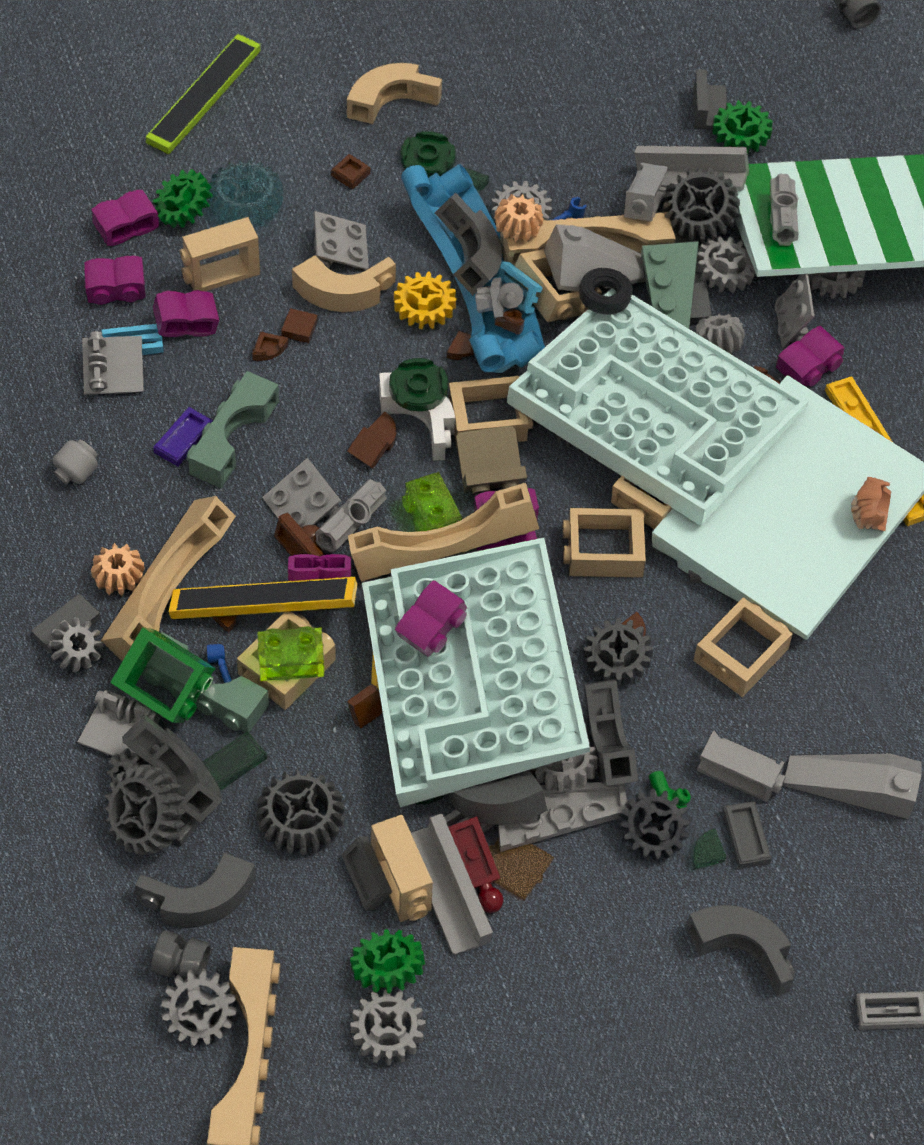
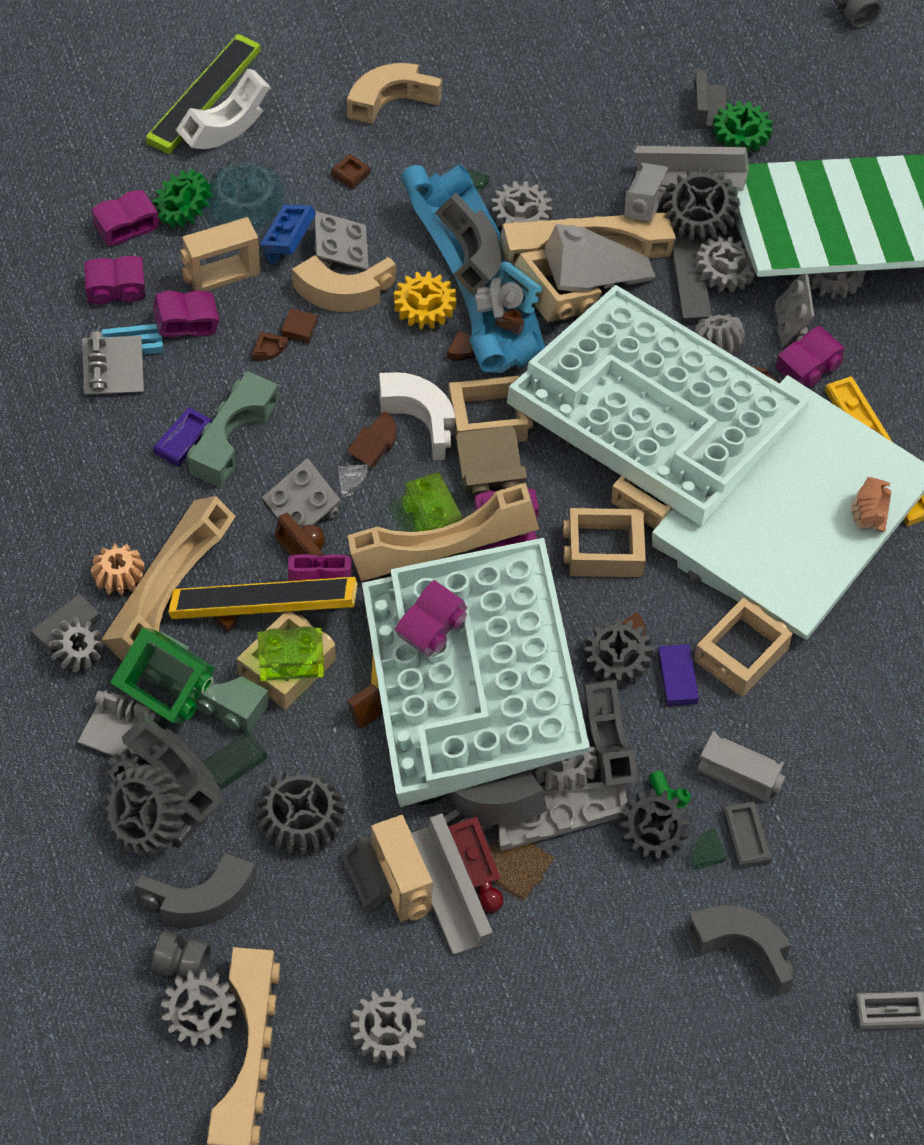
(75, 462): light grey head -> none
(215, 654): blue hand -> none
(228, 120): none -> white arch
(286, 231): none -> blue bracket
(350, 516): light grey piece -> none
(351, 478): none -> clear tile
(387, 961): green gear -> none
(418, 385): dark green tile -> none
(429, 151): dark green tile -> none
(518, 218): light nougat gear -> none
(573, 210): blue hand -> none
(605, 304): black tyre -> none
(670, 278): sand green wing -> none
(678, 675): none -> dark purple tile
(784, 209): light grey piece -> none
(865, 780): light grey wedge -> none

